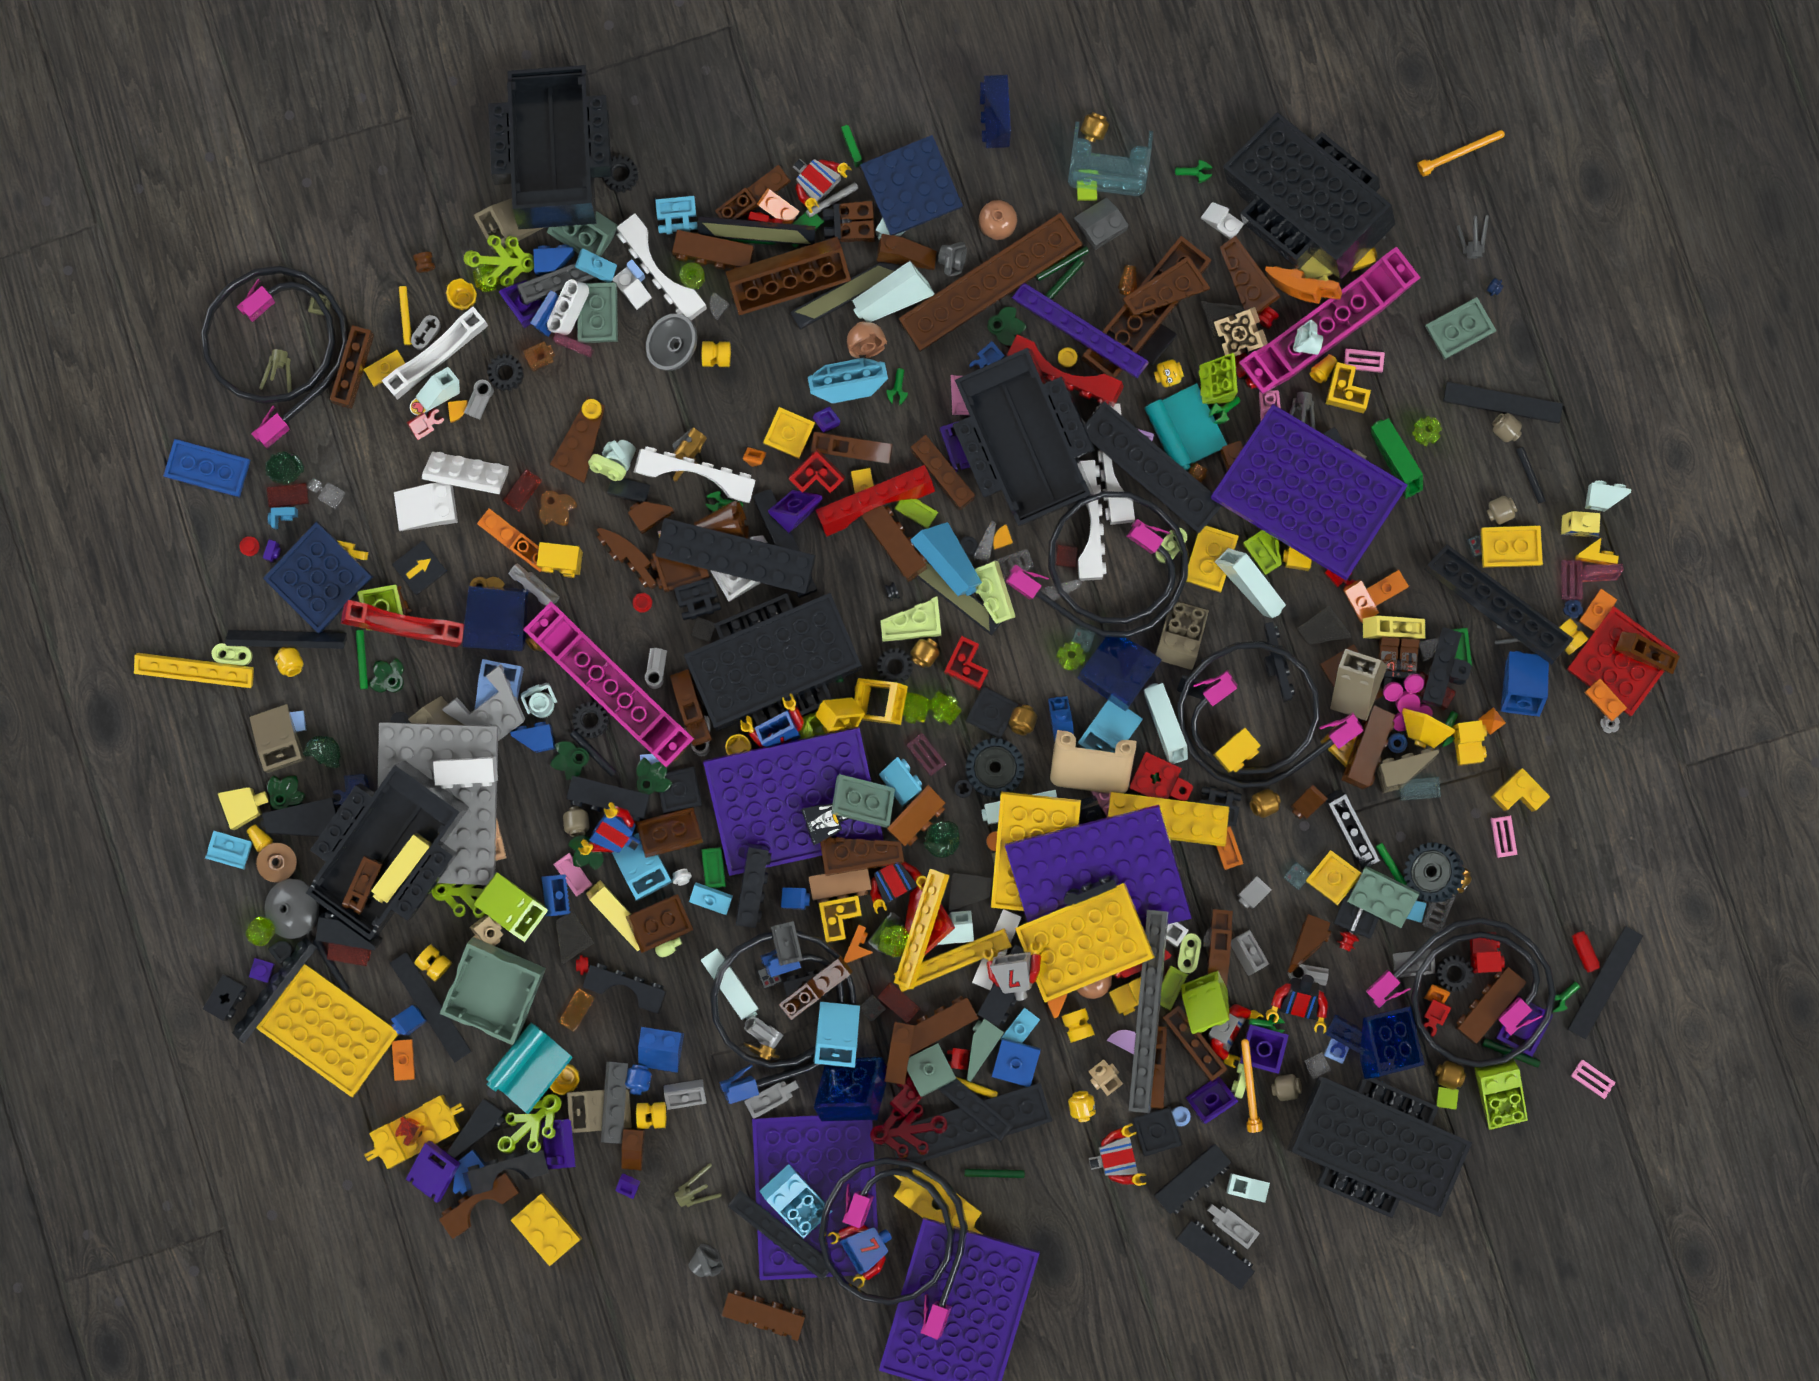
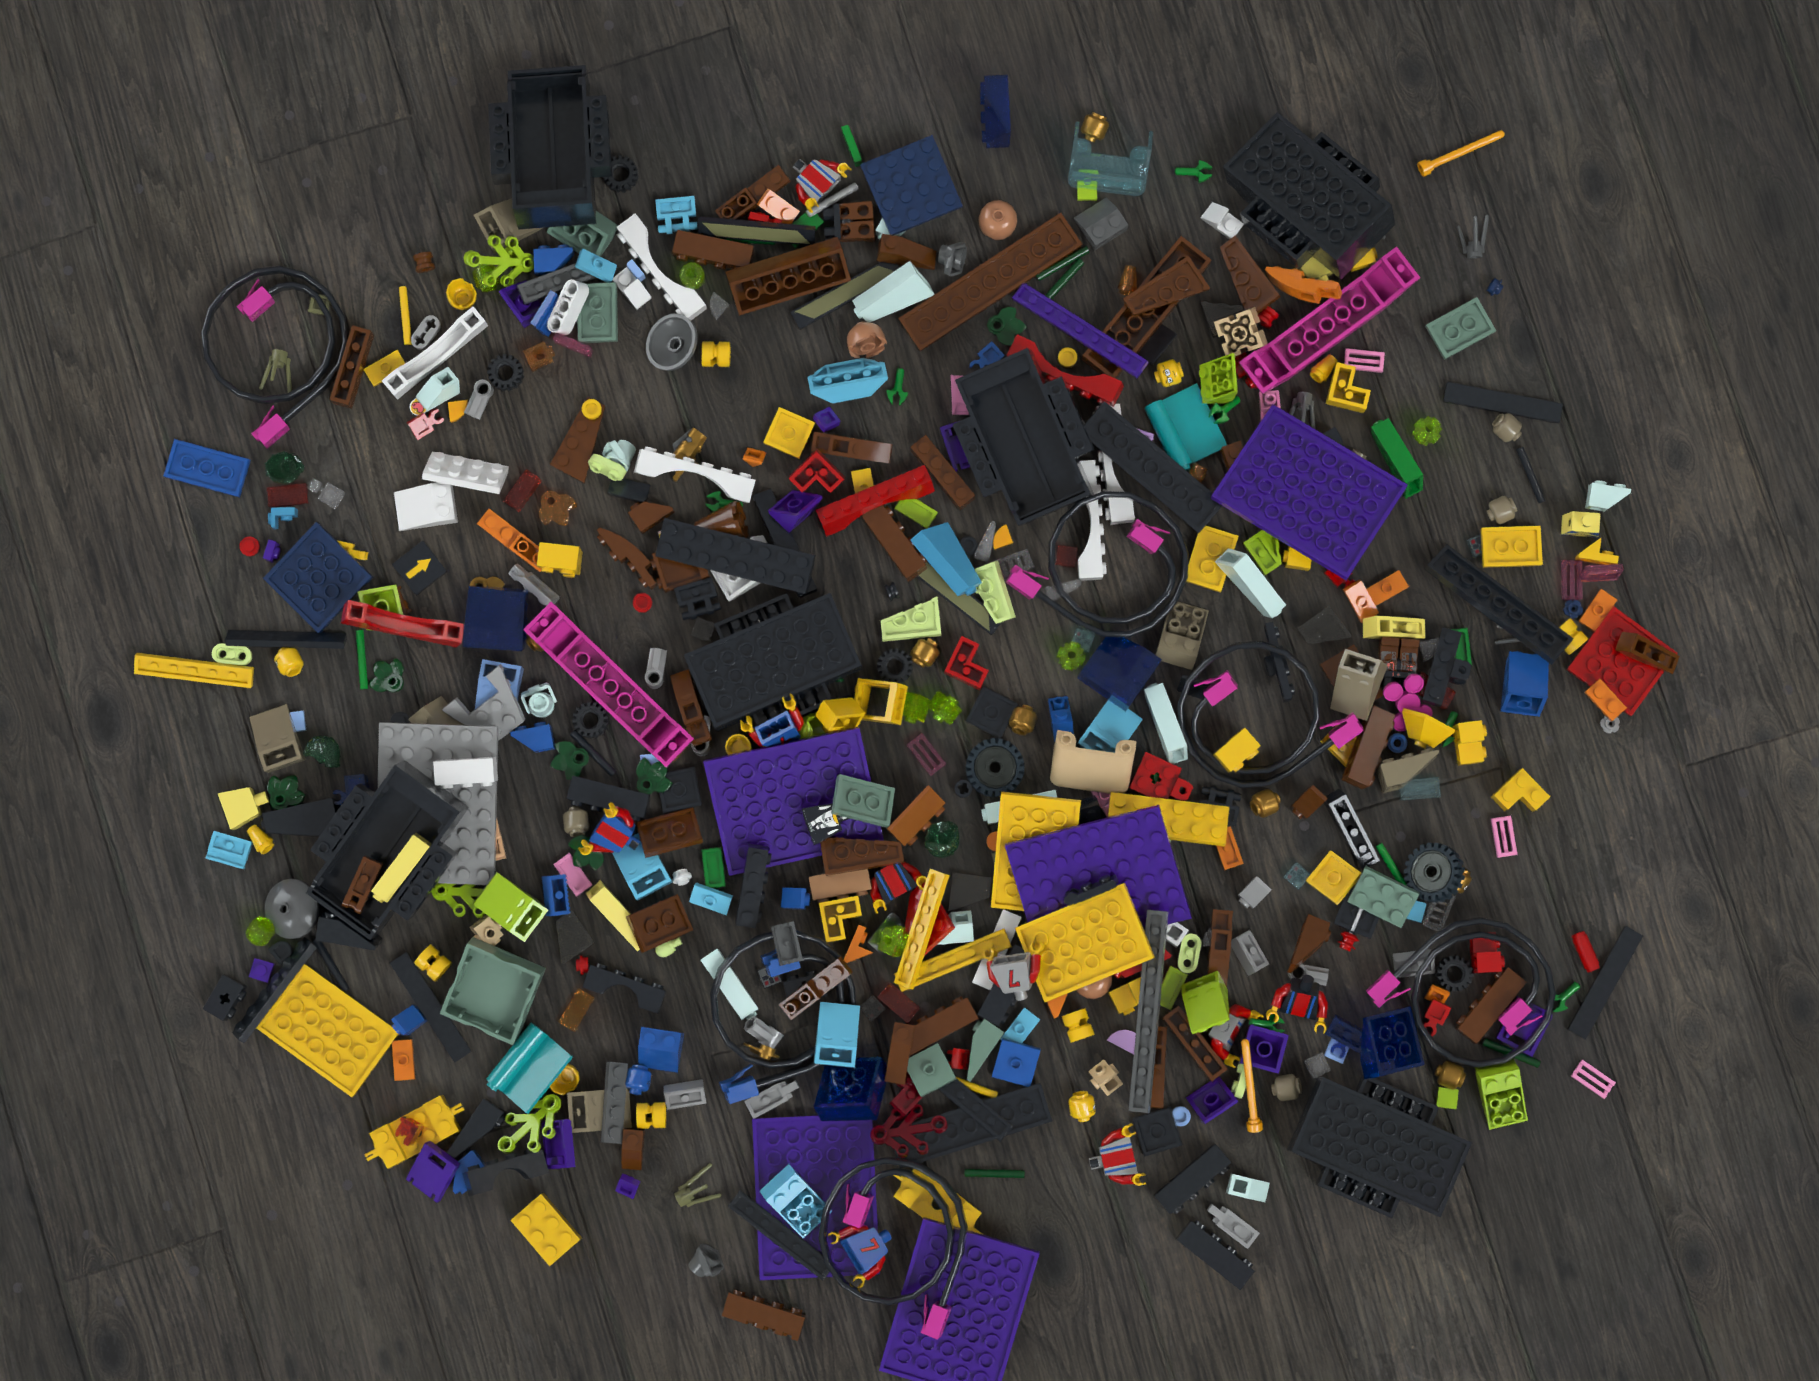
(285, 866): medium nougat dish -> none
(348, 954): clear red hinge -> none
(458, 1219): reddish brown arch -> none
(898, 776): medium azure slope -> none
(1170, 545): yellowish green plate -> none
(1306, 340): light aqua piece -> none
(1492, 720): orange slope -> none

